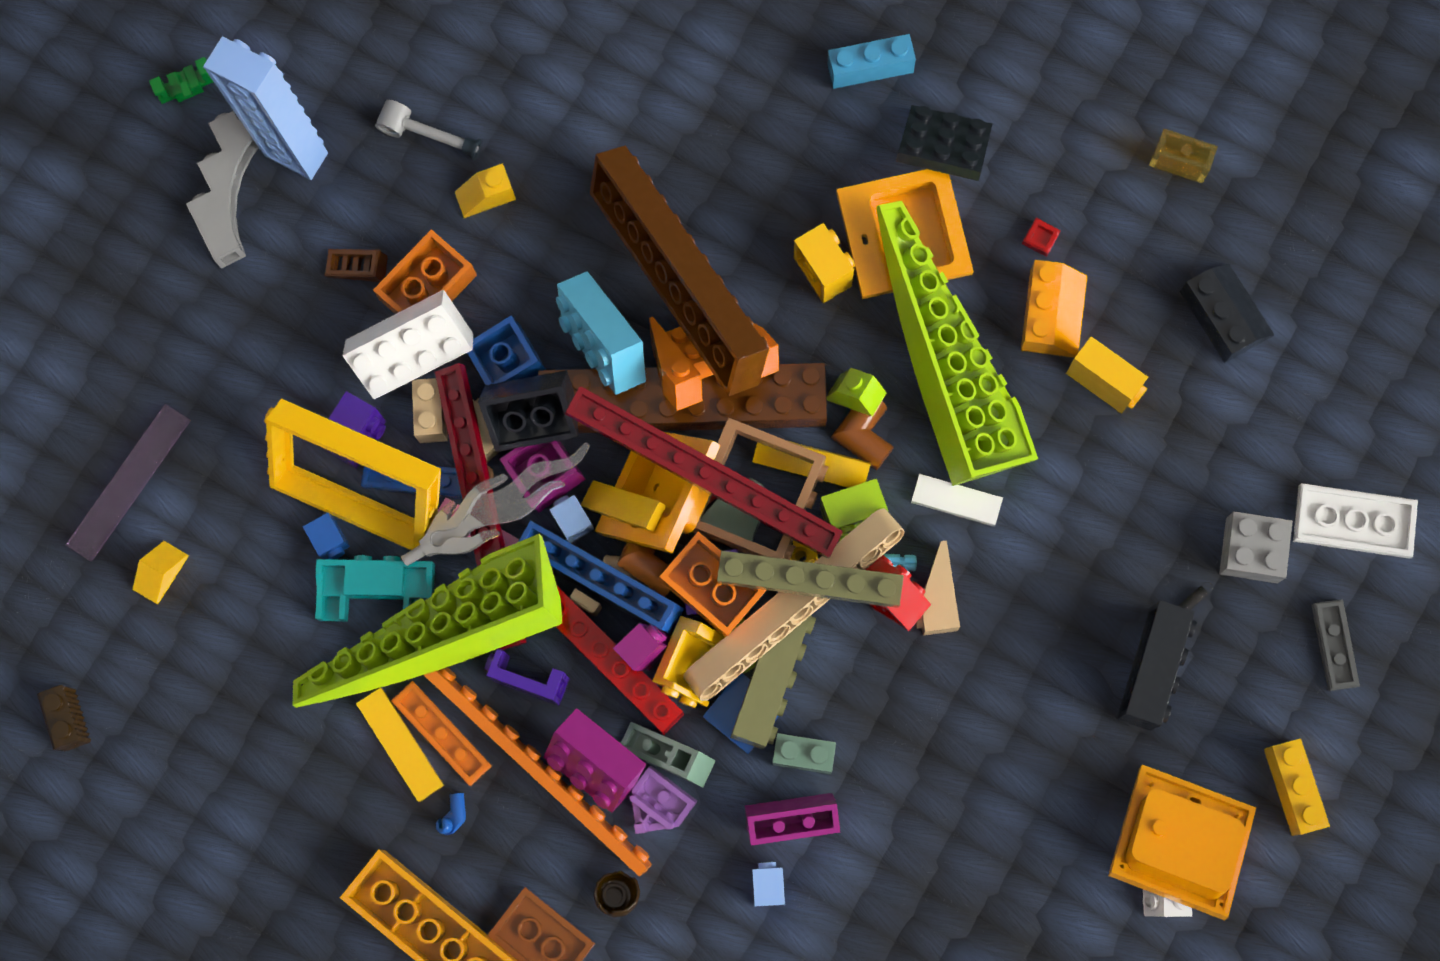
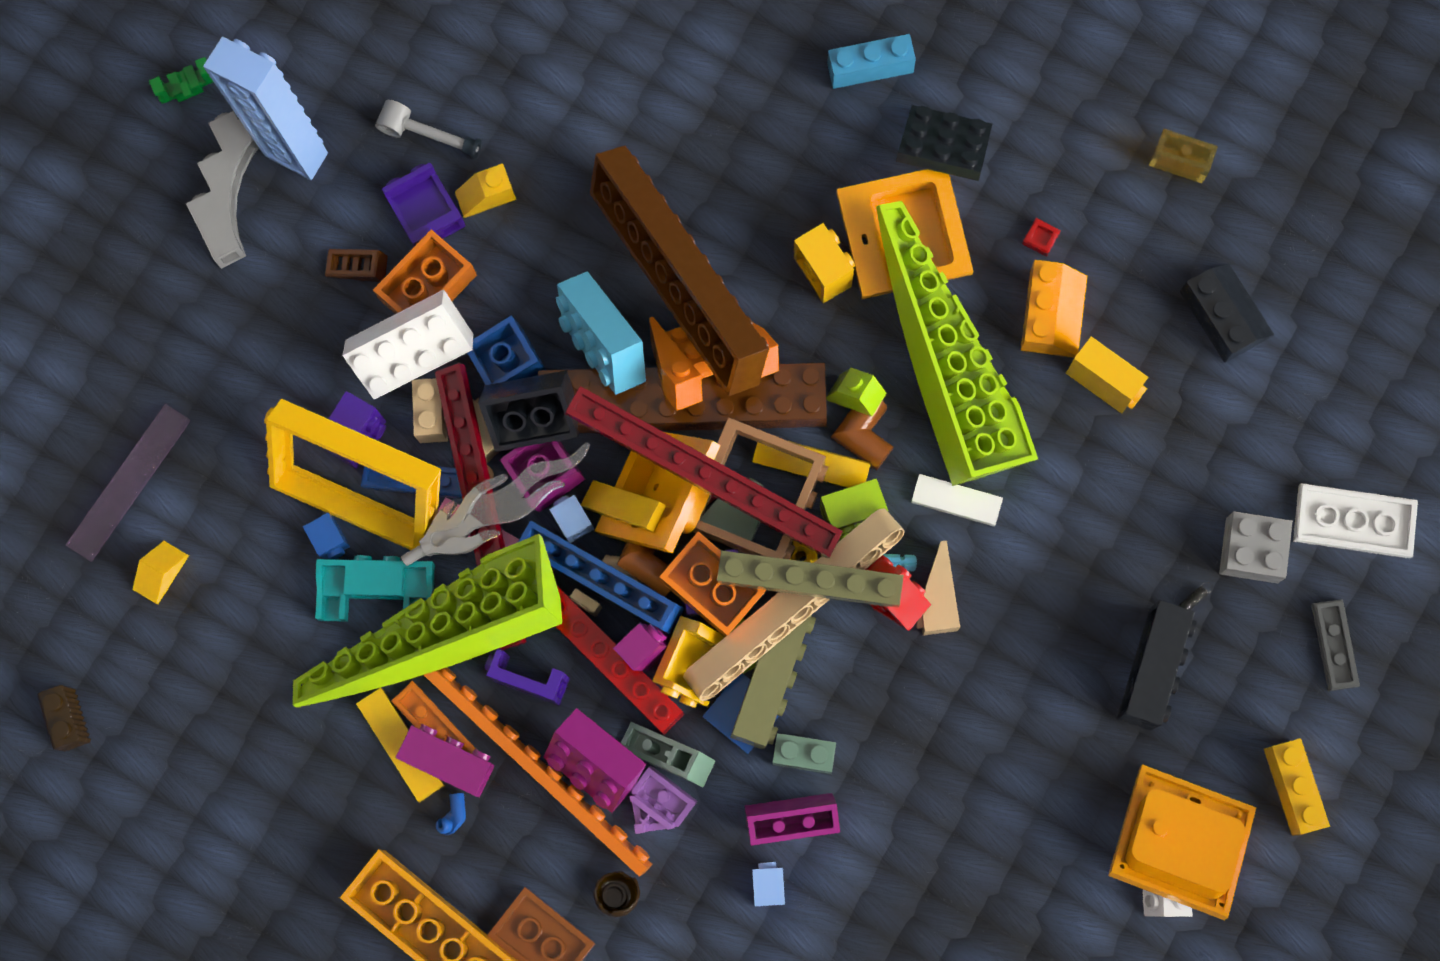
(423, 204): none -> dark purple panel
(446, 760): none -> magenta brick

